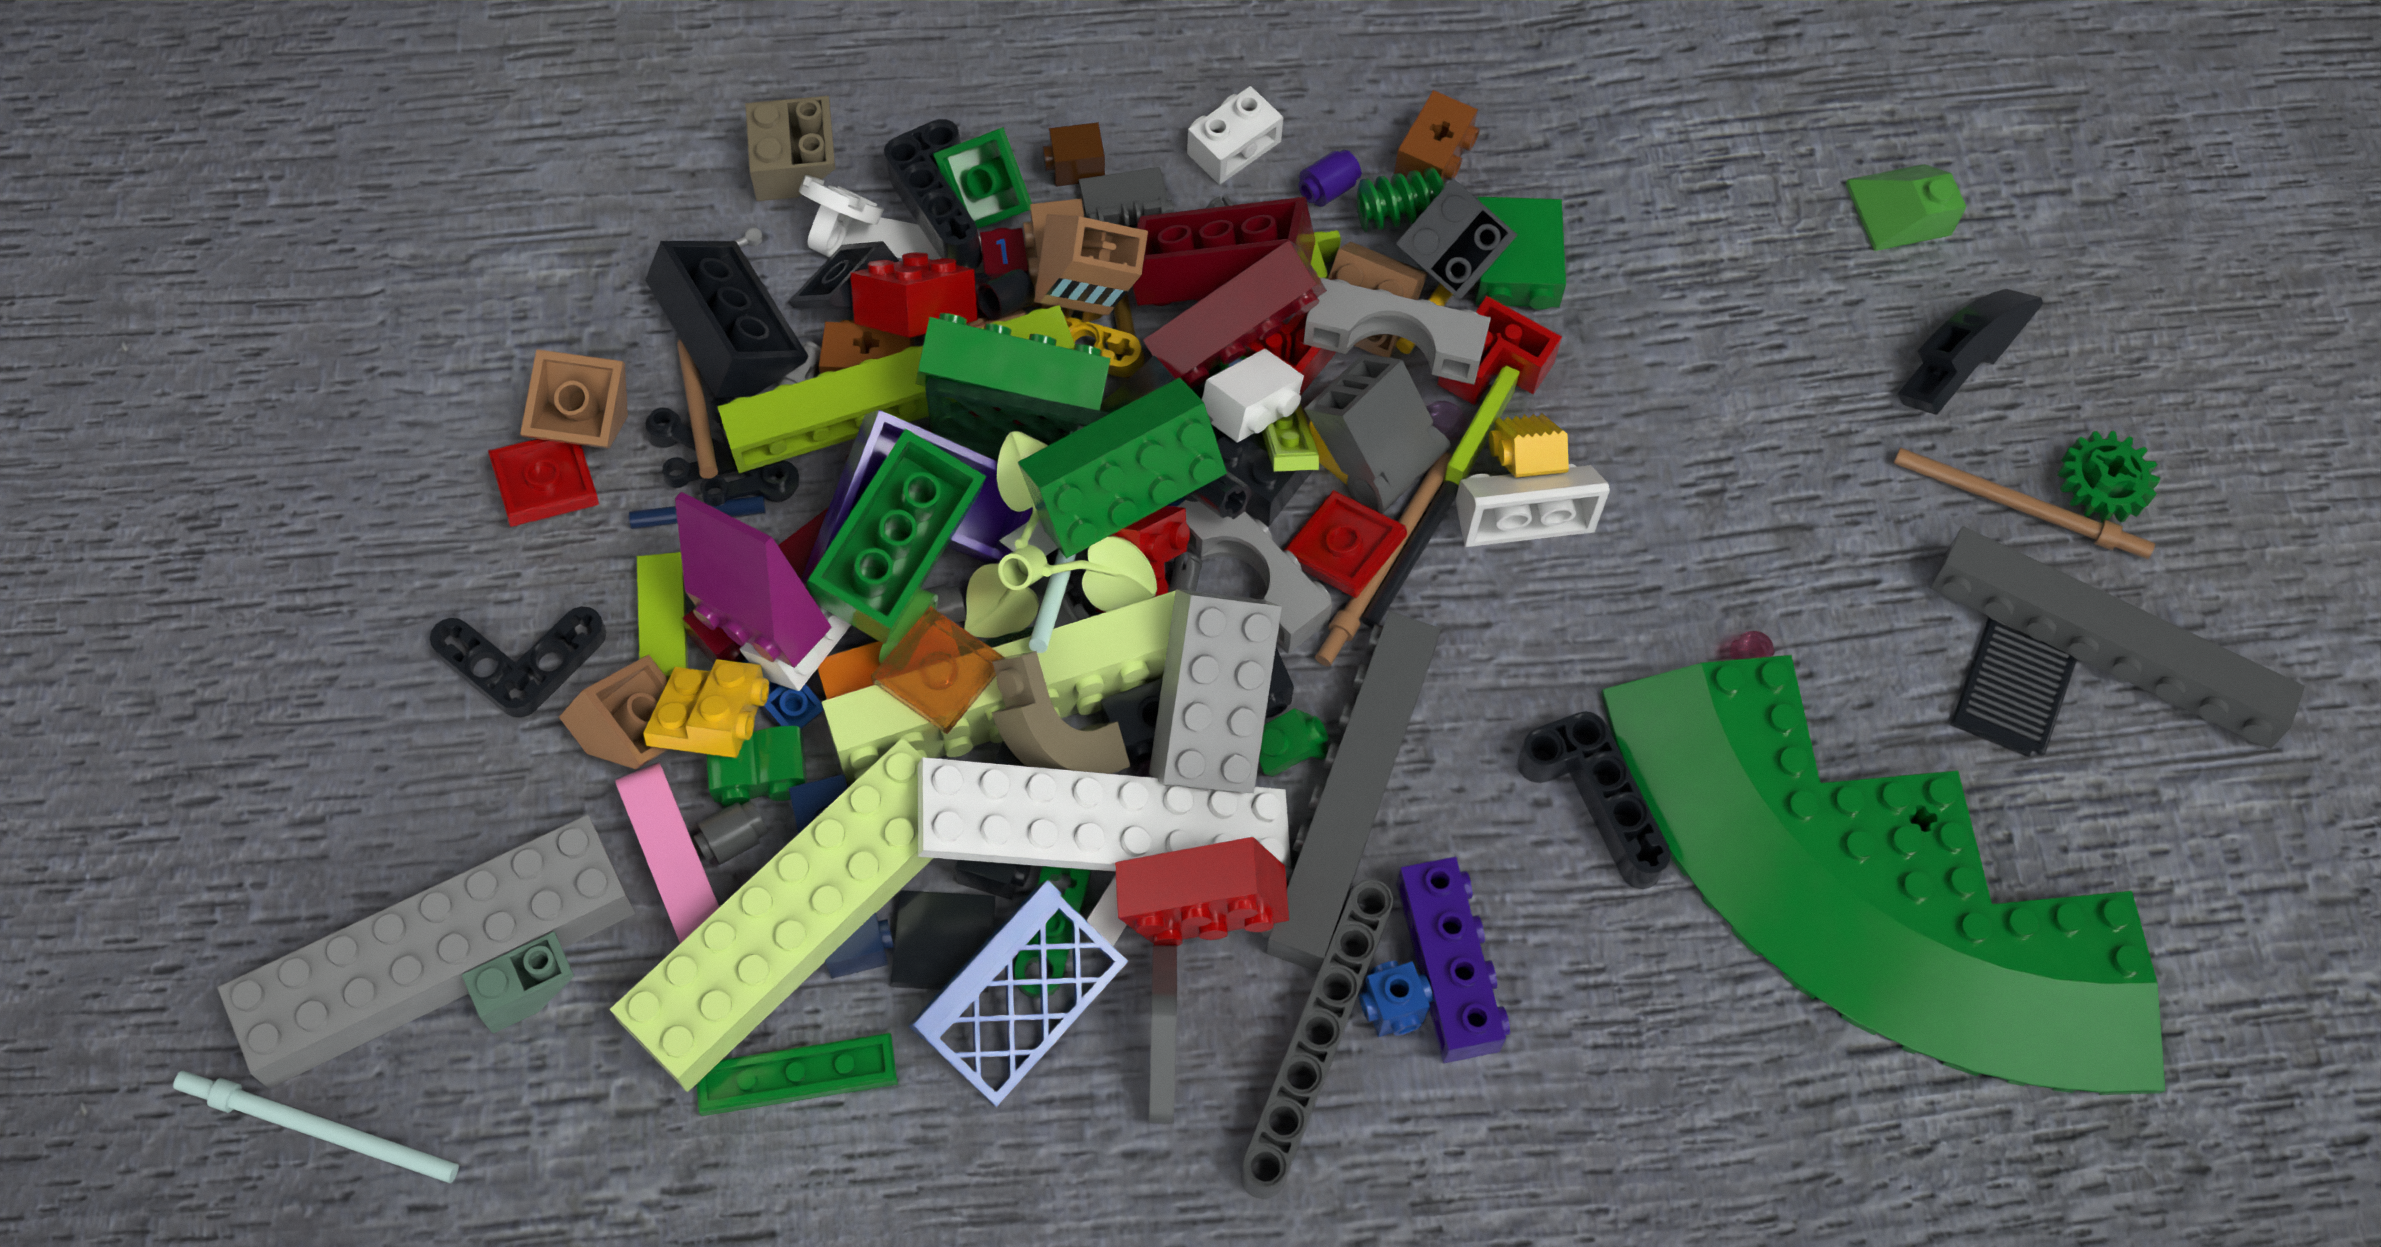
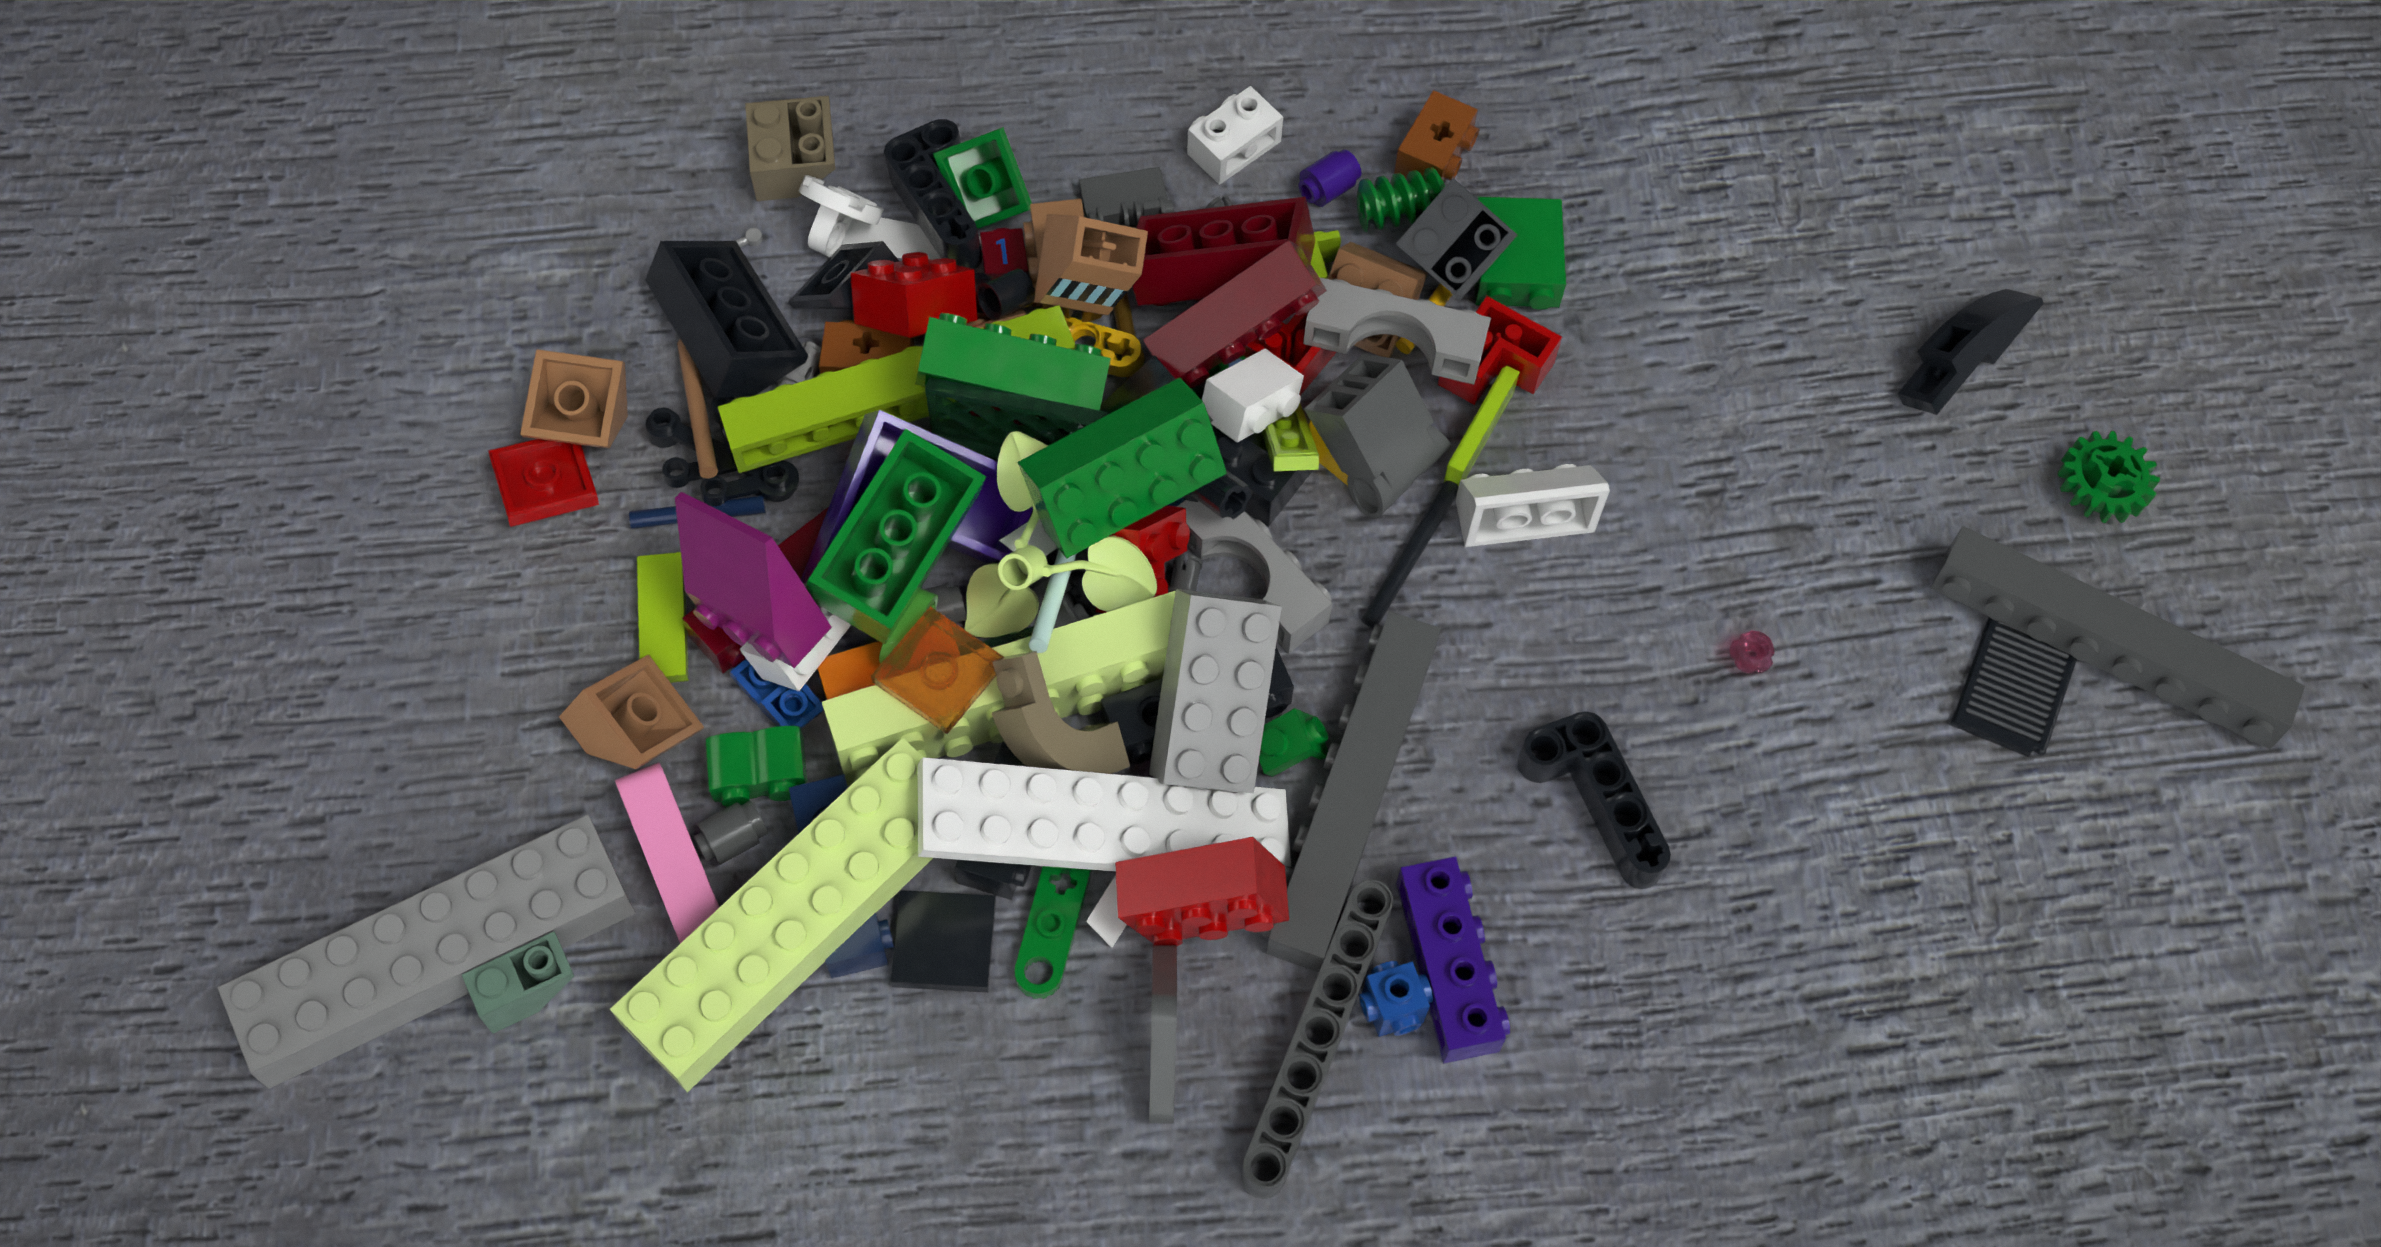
(229, 1095): light aqua bar -> none
(512, 674): black beam -> none
(708, 709): yellow plate -> none
(798, 1074): green tile -> none
(988, 963): fence -> none
(1074, 153): reddish brown brick -> none
(1346, 543): red tile -> none
(1346, 621): medium nougat bar -> none
(1447, 418): clear purple plate -> none
(1530, 446): yellow brick -> none
(1882, 891): green brick -> none
(1907, 205): bright green slope -> none
(2105, 534): medium nougat bar -> none

